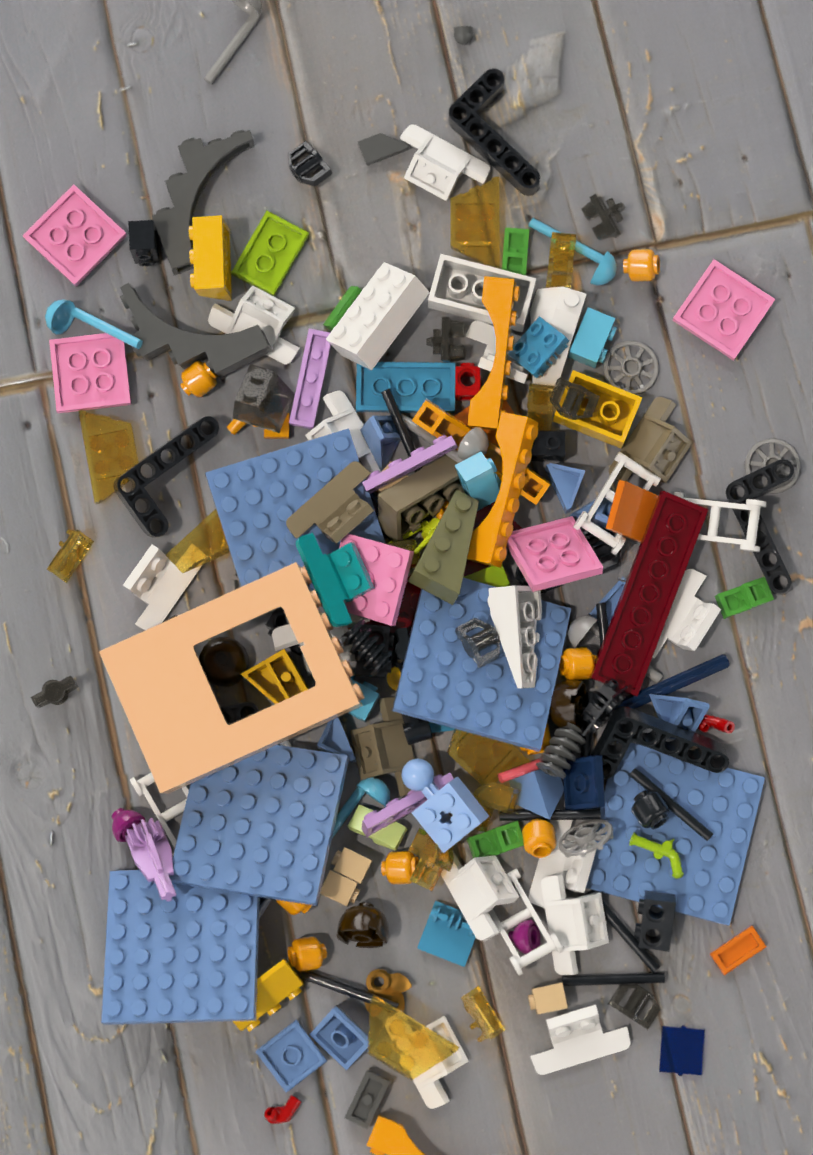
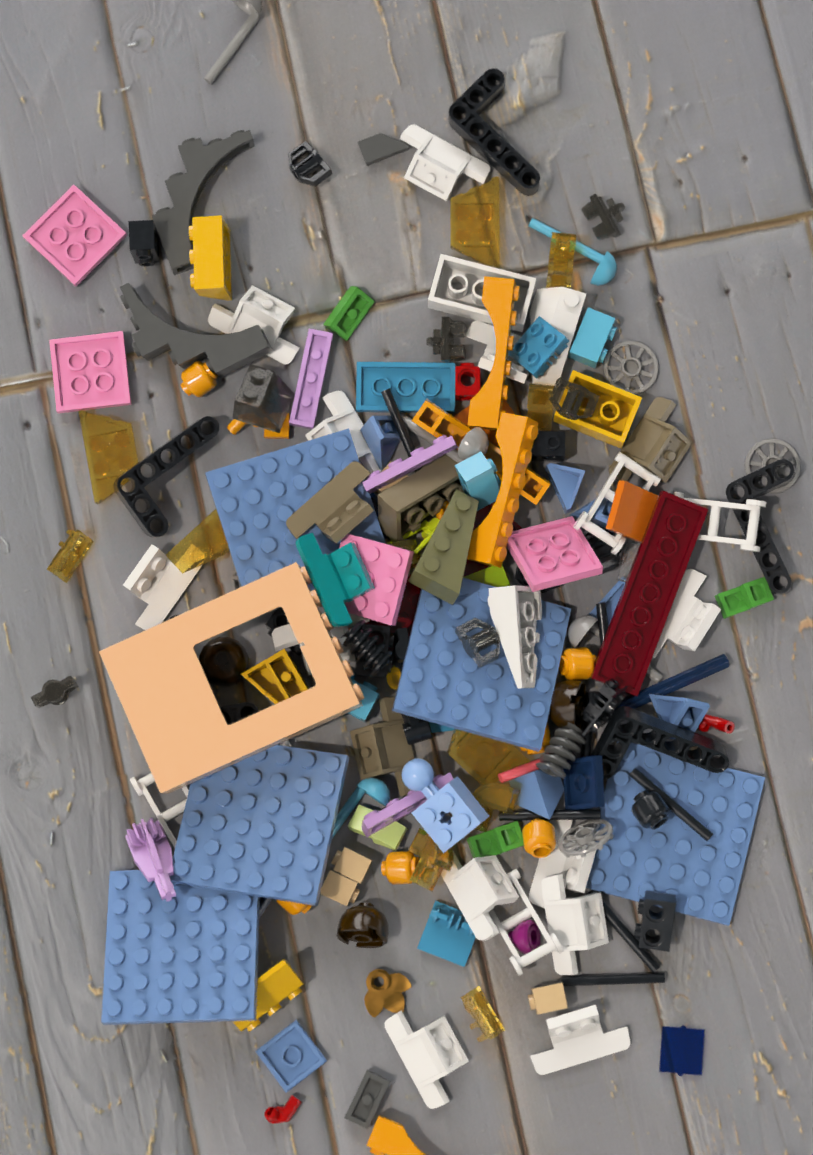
(62, 313): medium azure piece -> none
(122, 821): magenta brick -> none
(270, 253): lime tile -> none
(306, 954): light orange head -> none
(335, 740): medium blue slope -> none
(340, 1037): medium blue slope -> none
(342, 988): black bar -> none
(377, 315): white brick -> none
(403, 1041): clear yellow wing -> none
(463, 34): dark grey hinge -> none
(515, 250): bright green slope -> none
(635, 1004): clear smoke piece -> none
(642, 265): light orange head -> none
(660, 850): lime piece -> none
(723, 309): bright pink plate -> none
(737, 950): orange tile -> none

